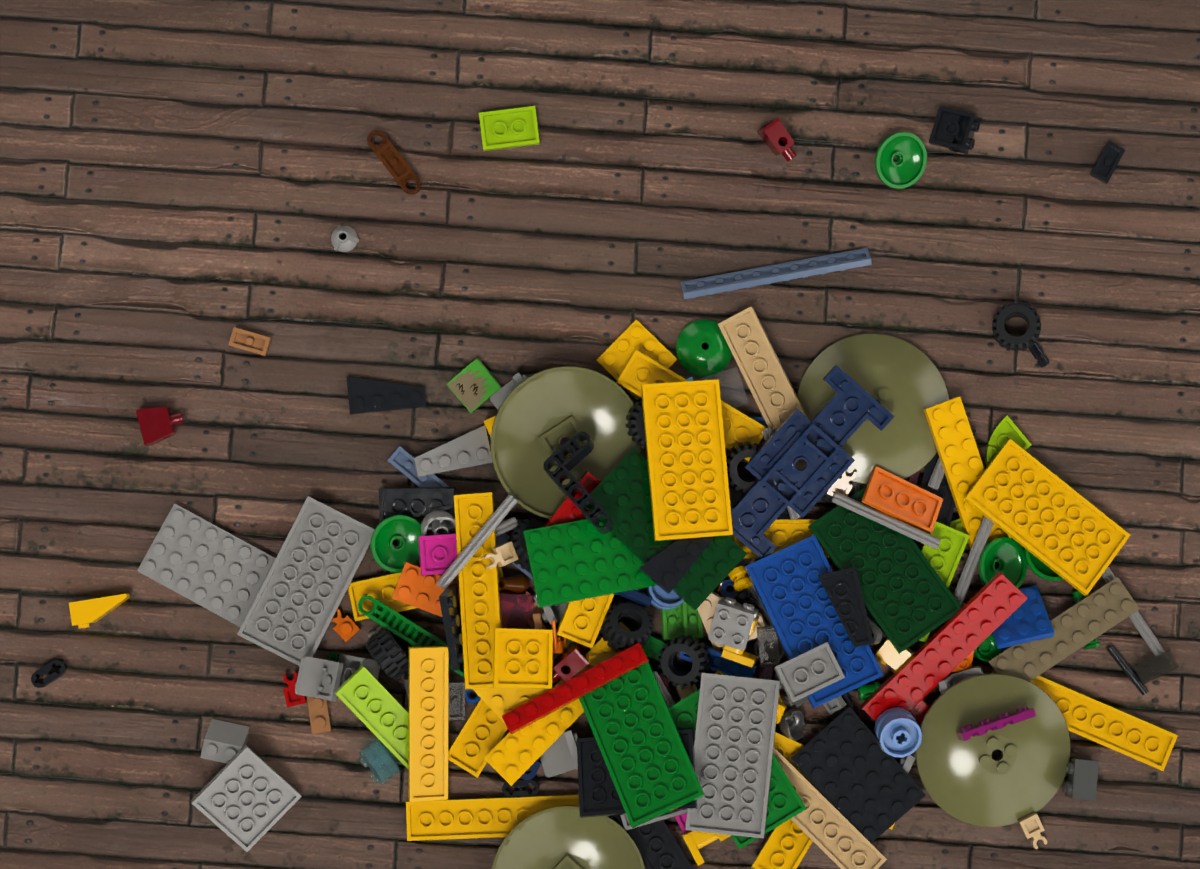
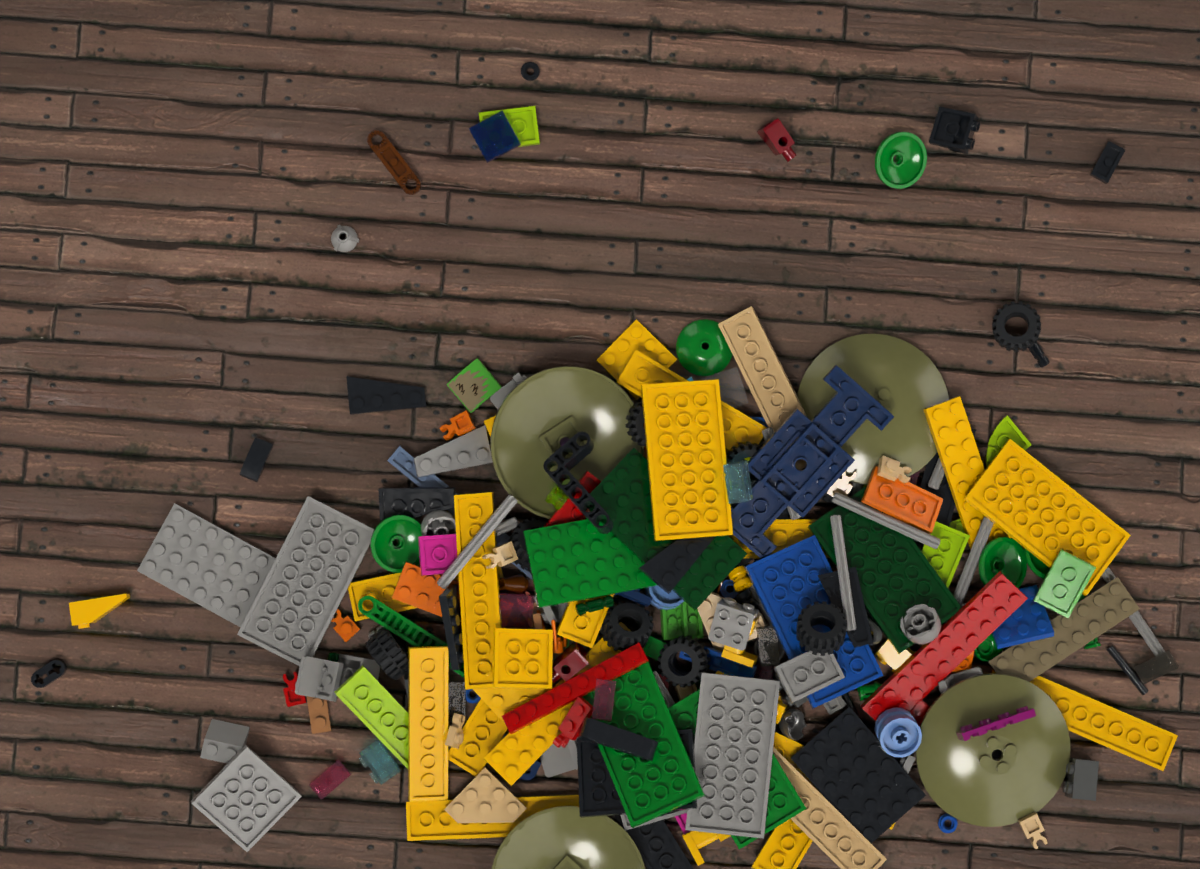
(157, 424): dark red torso -> none
(249, 341): medium nougat plate -> none
(256, 459): none -> black slope
(330, 779): none -> clear pink plate
(455, 732): none -> tan plate
(460, 425): none -> orange plate
(485, 802): none -> tan plate
(494, 136): none -> clear blue plate
(521, 793): black beam -> none
(530, 65): none -> black plate
(556, 498): none -> clear neon green wheel
(573, 721): none -> red plate
(594, 605): none -> dark green axle
(603, 700): none -> clear pink plate
(618, 739): none -> black beam
(738, 482): none -> clear light blue brick
(776, 273): sand blue plate -> none
(824, 615): none -> black tyre
(843, 572): none -> light grey axle
(890, 470): none -> tan plate
(921, 624): none -> light grey cylinder
(951, 828): none -> blue plate
(1064, 583): none -> bright green tile

